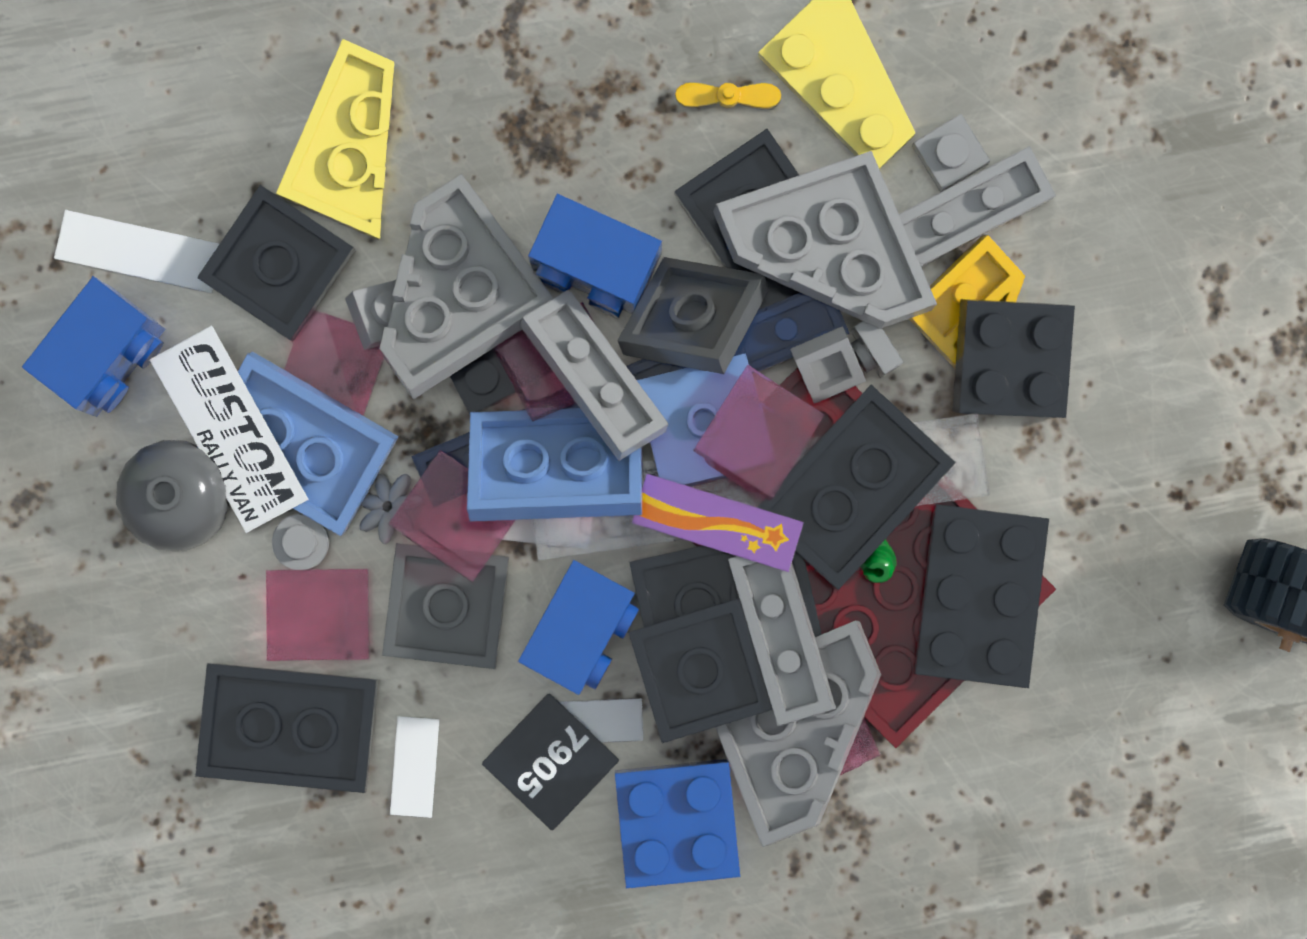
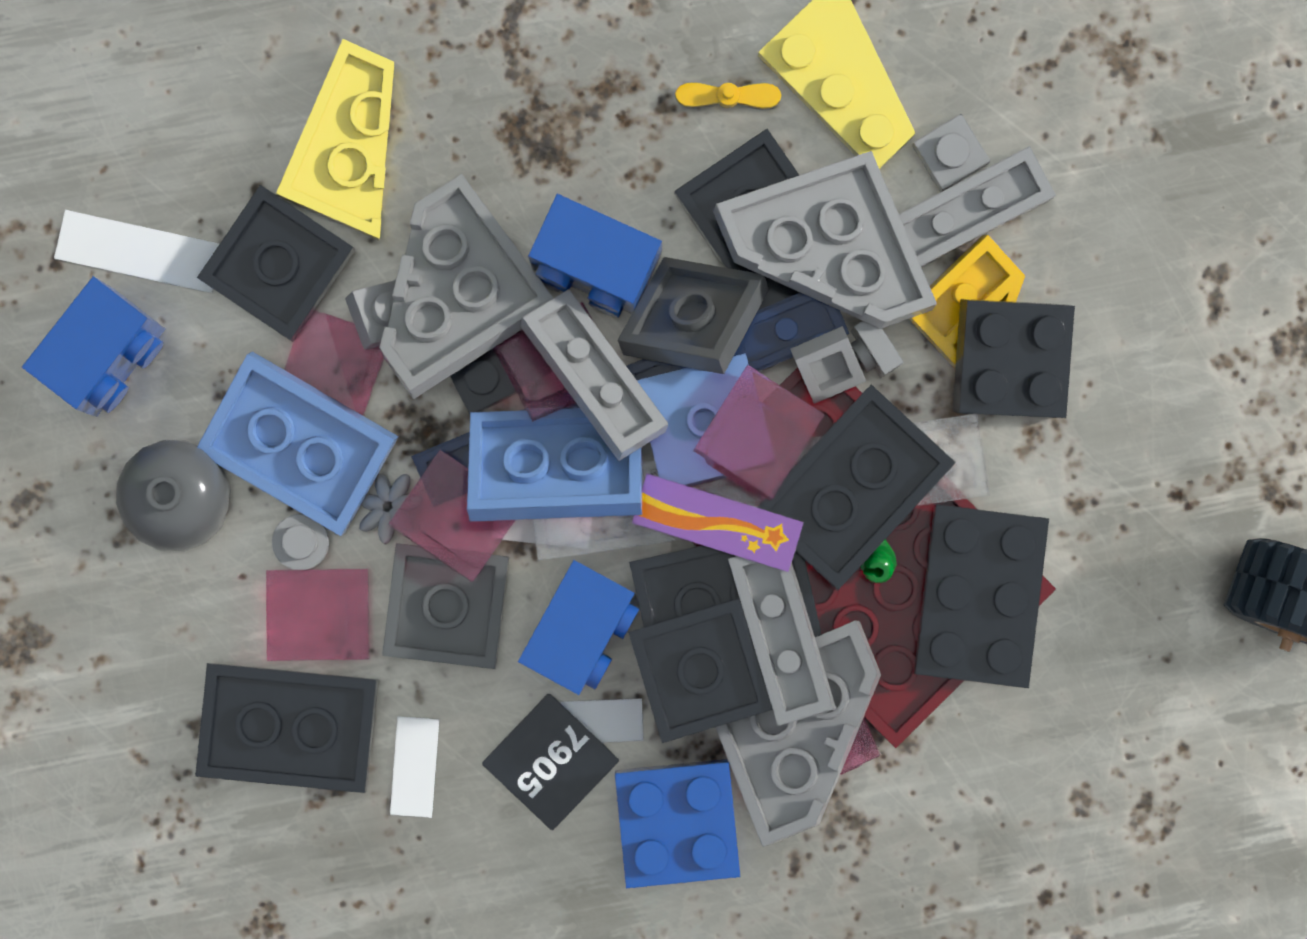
(229, 428): white sticker -> none

